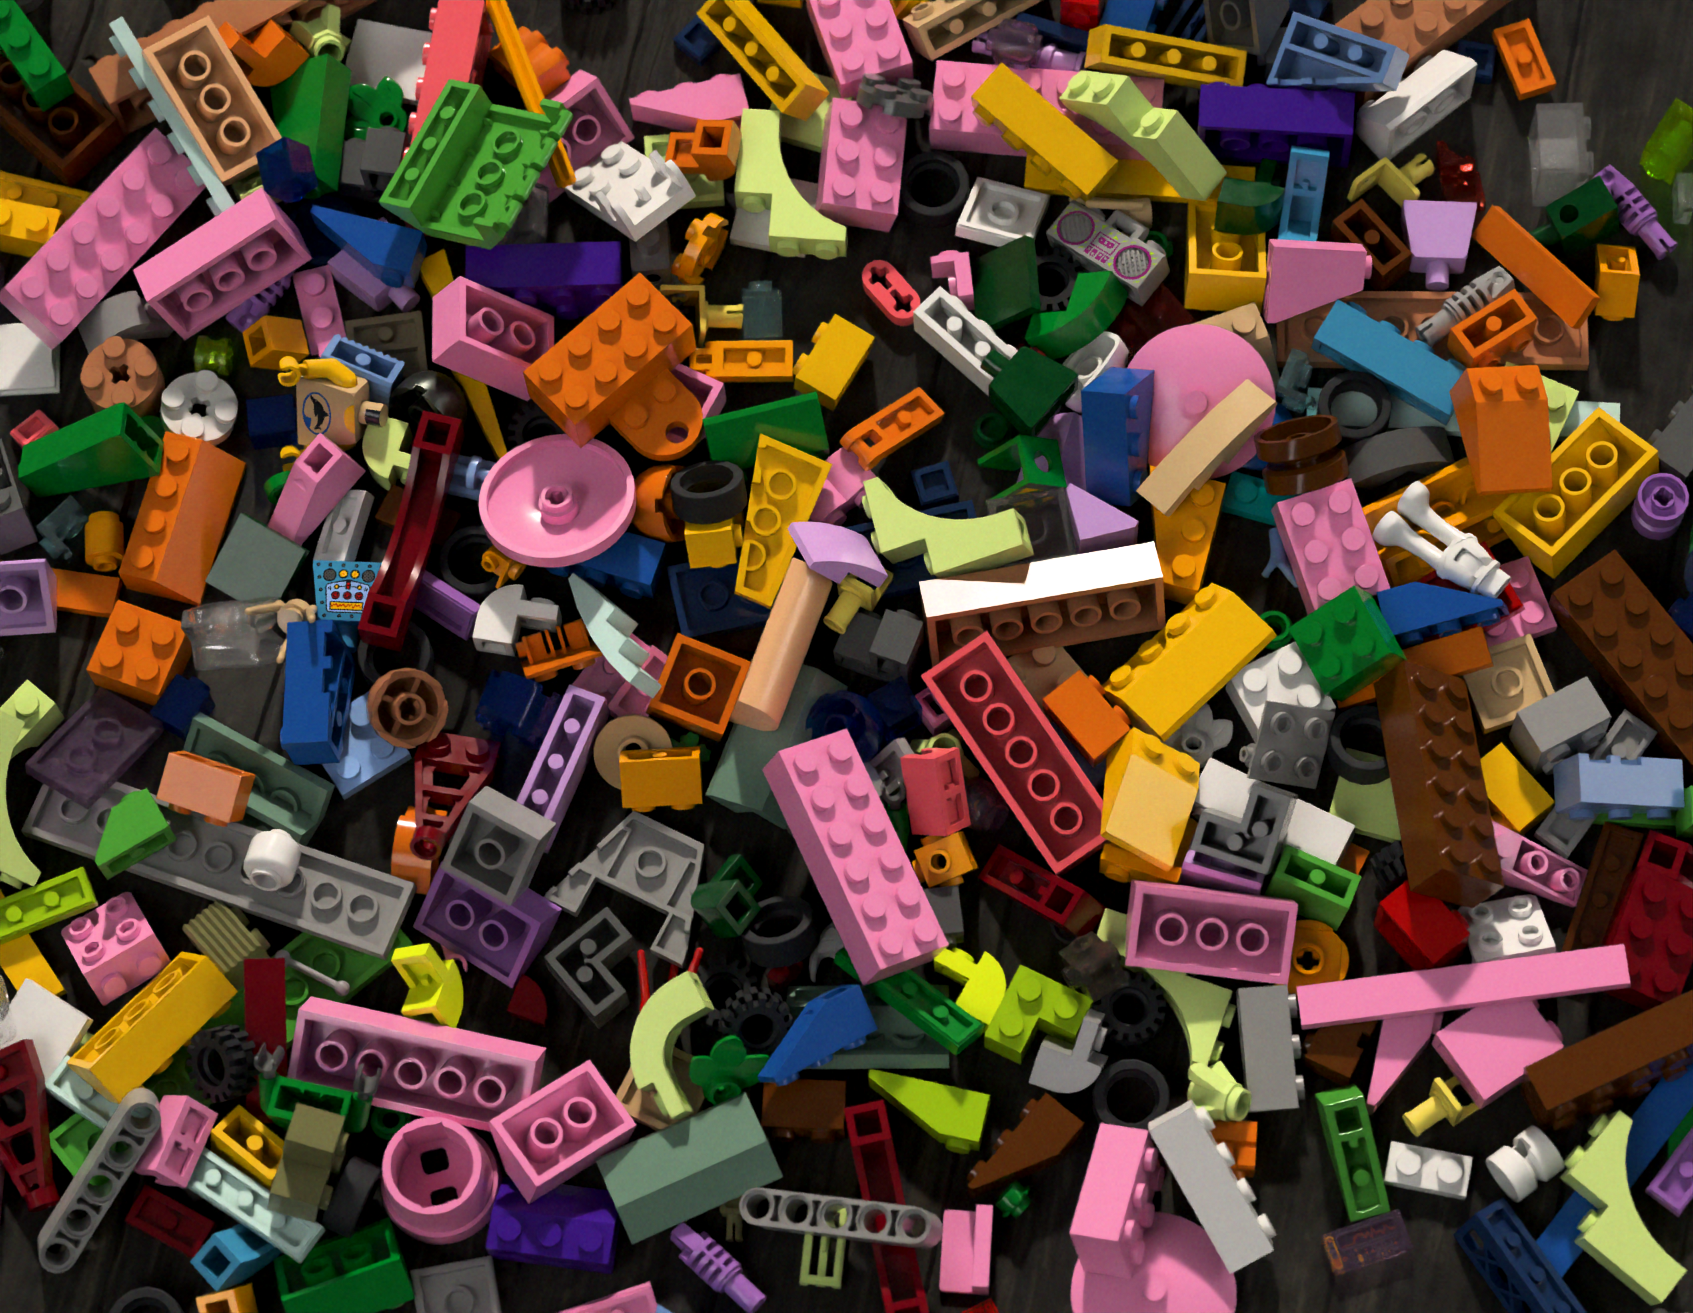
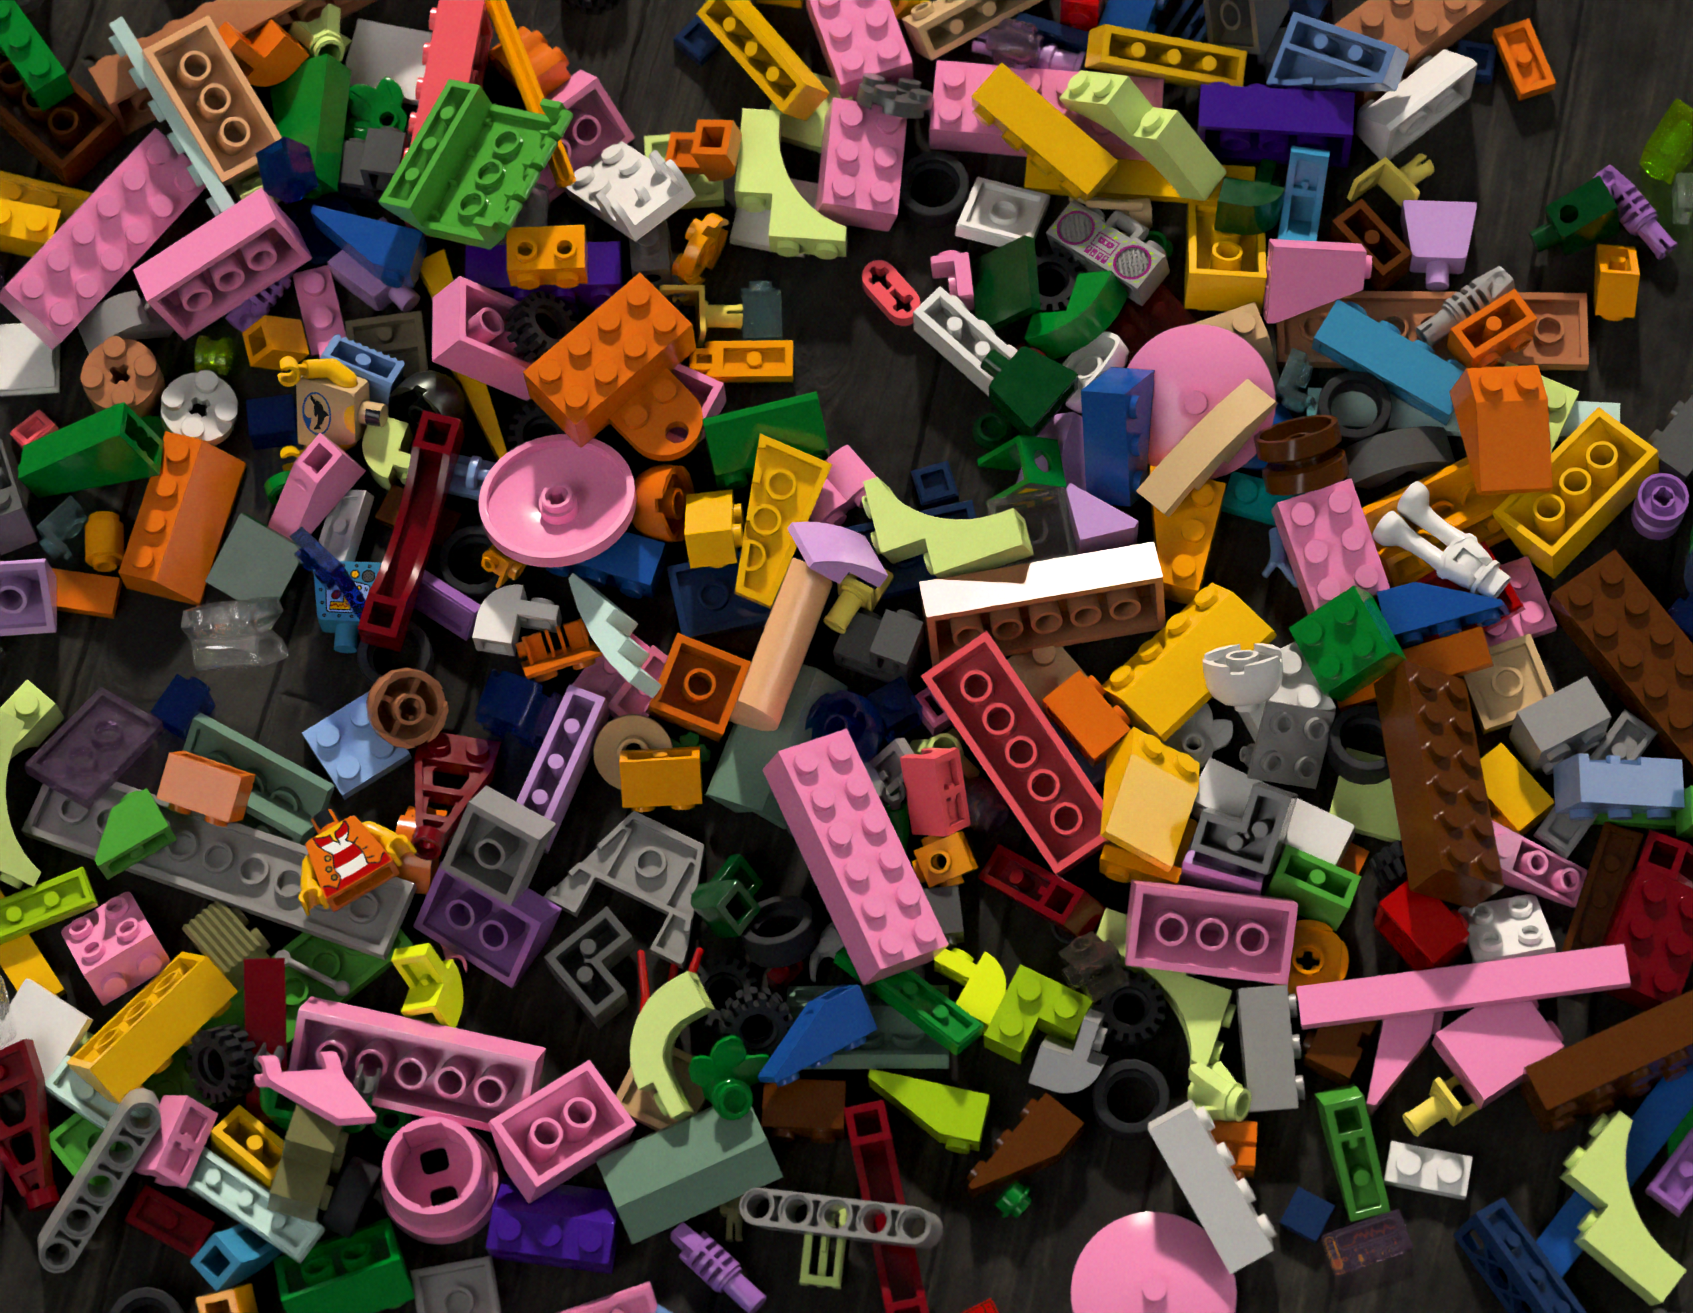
(139, 653): orange brick -> none
(272, 860): white head -> none
(293, 611): tan plant -> none
(316, 692): blue wedge -> none
(320, 1091): none -> bright pink flag
(327, 570): none -> clear blue wing
(348, 860): none -> torso
(524, 328): none -> black tyre
(529, 1002): dark red tile -> none
(547, 256): none -> light orange brick
(681, 107): bright pink slope -> none
(708, 492): black tyre -> none
(732, 1099): none -> green plate
(833, 361): yellow brick -> none
(892, 428): orange plate -> none
(966, 1251): bright pink panel -> none
(1116, 1201): bright pink brick -> none
(1243, 676): none -> white cylinder
(1282, 622): green plate -> none
(1306, 1215): none -> dark blue tile
(1459, 178): clear red slope -> none
(1525, 1163): white wheel -> none
(1535, 267): orange tile -> none
(1558, 151): clear brick -> none

